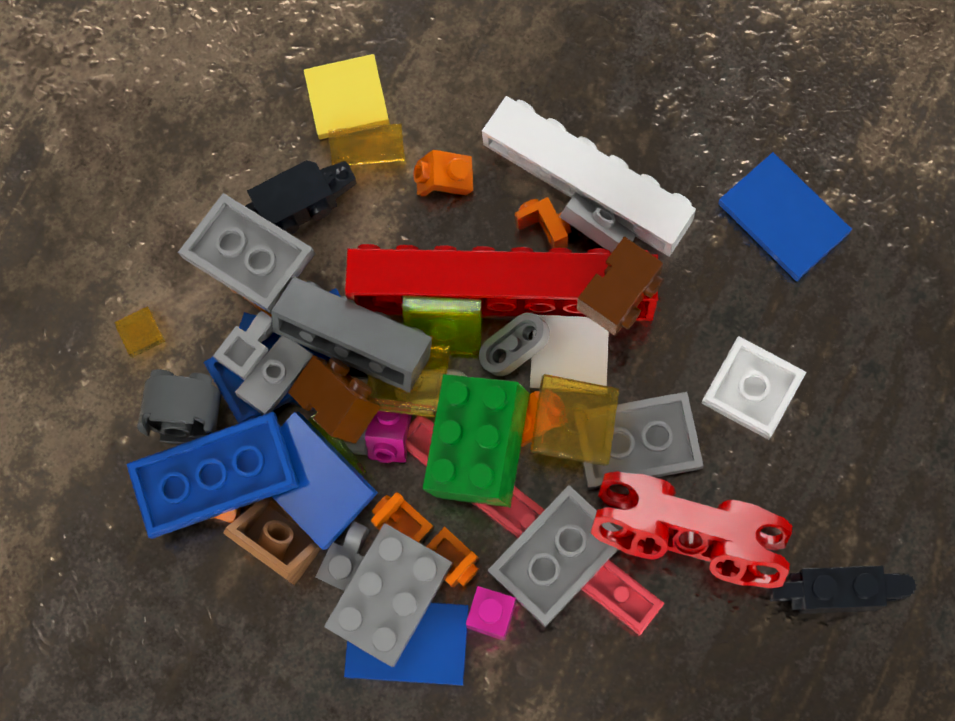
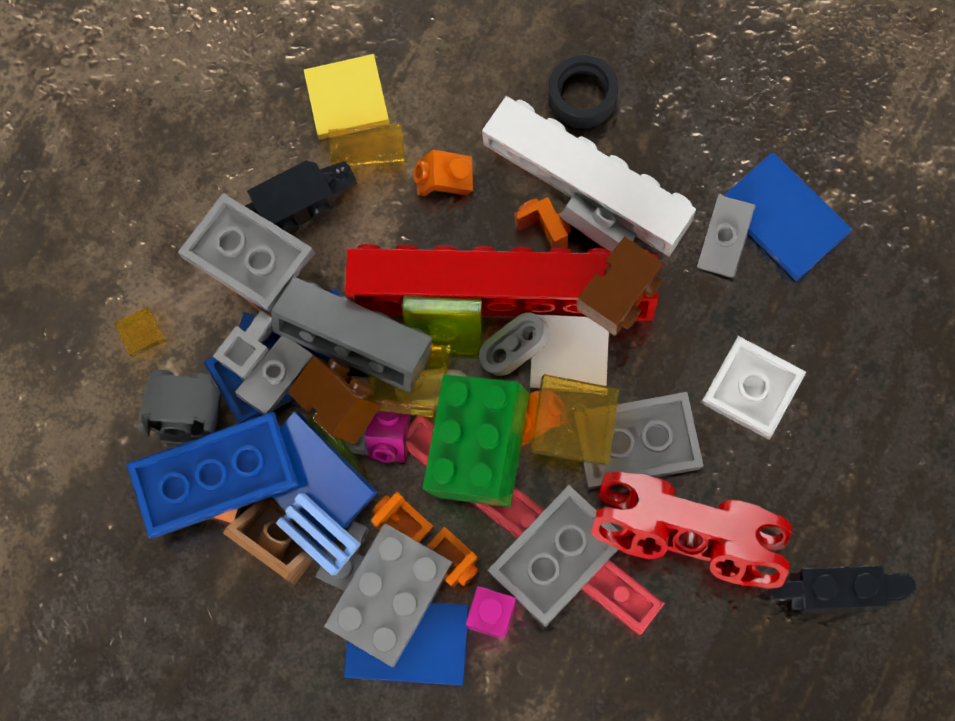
(293, 513): none -> light blue tile
(582, 65): none -> black tyre
(726, 236): none -> light grey plate

